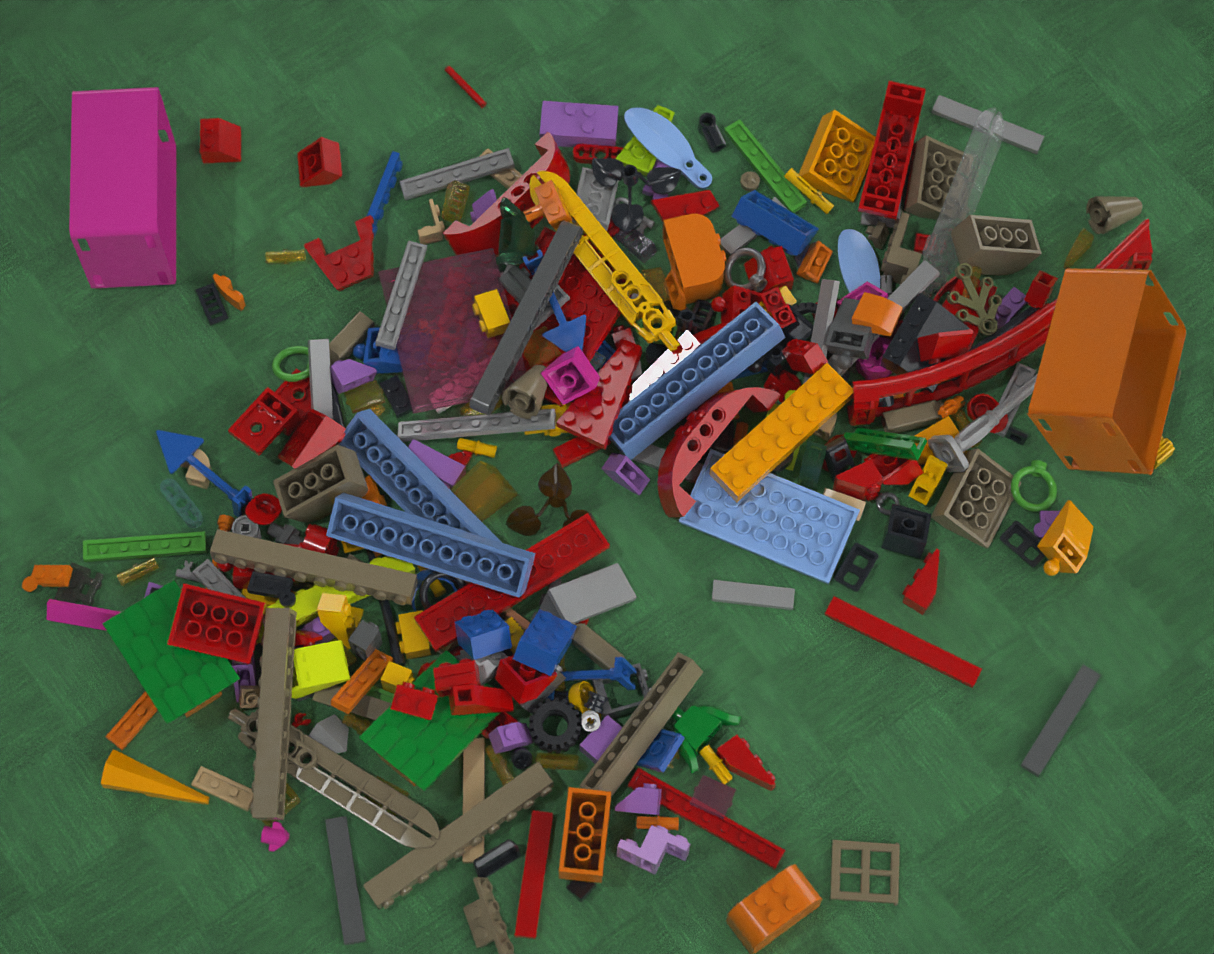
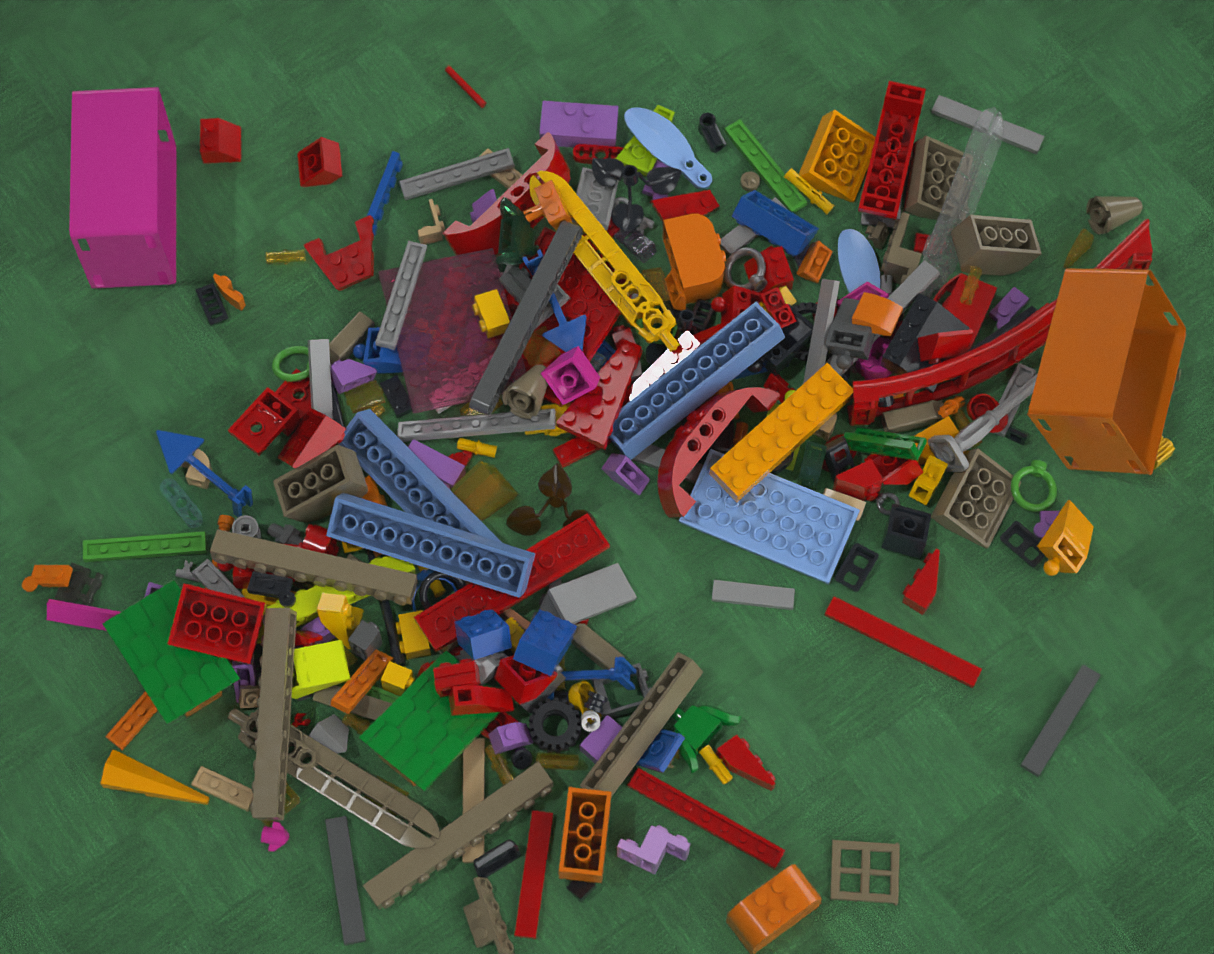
(124, 577): clear yellow pin -> none
(263, 509): red cap -> none
(414, 701): red bracket -> none
(458, 190): clear yellow slope -> none
(642, 800): medium lavender slope -> none
(669, 823): orange axle -> none
(713, 796): clear pink piece -> none
(789, 380): red tile -> none
(804, 356): red brick -> none
(977, 302): olive plant -> none
(1040, 289): red brick -> none

